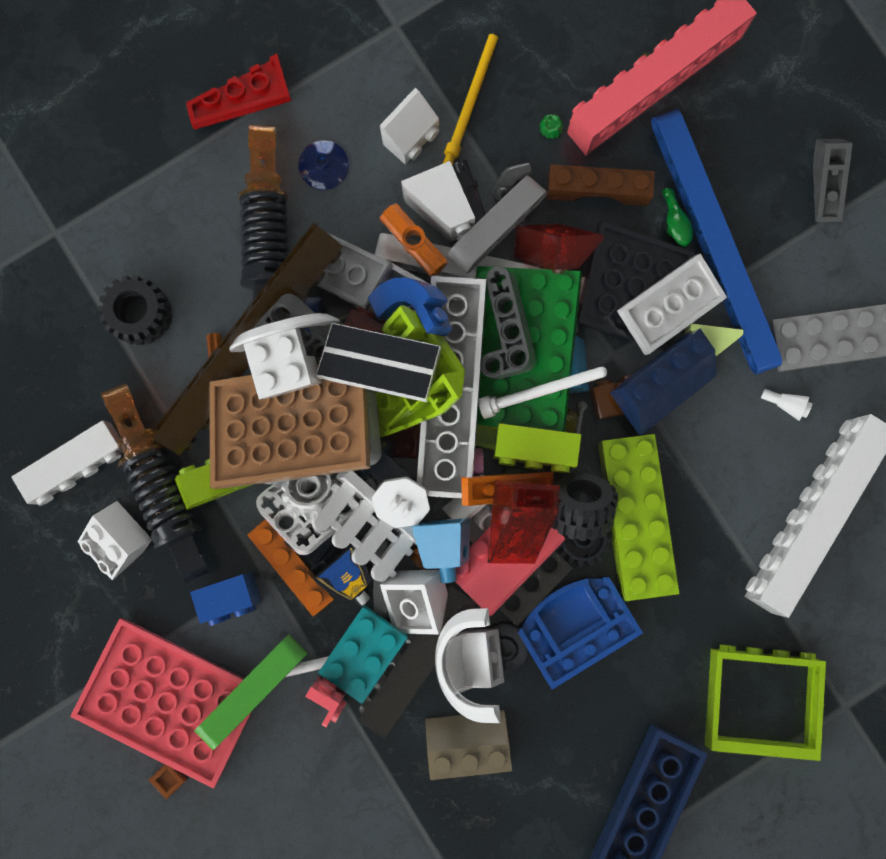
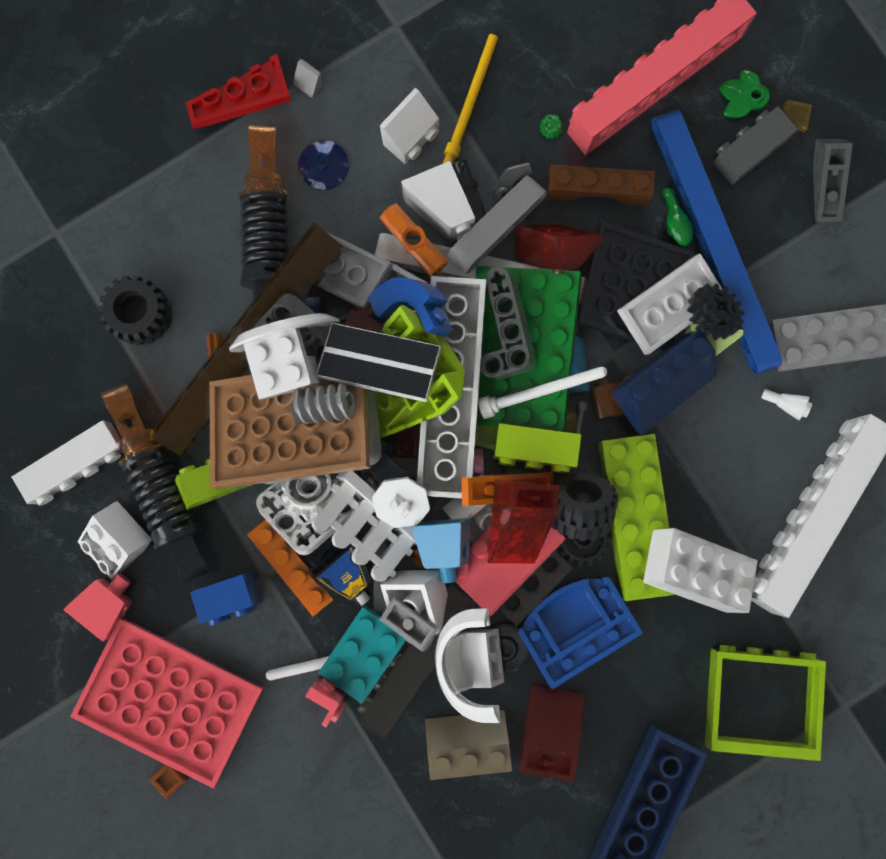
(101, 606): none -> coral torso
(250, 692): bright green beam -> none
(307, 78): none -> light grey slope
(322, 405): none -> light grey piece
(409, 624): none -> light grey slope
(551, 734): none -> clear red slope
(700, 571): none -> white brick
(715, 311): none -> black gear
(740, 95): none -> green plate
(754, 144): none -> dark grey brick
(798, 114): none -> clear yellow tile

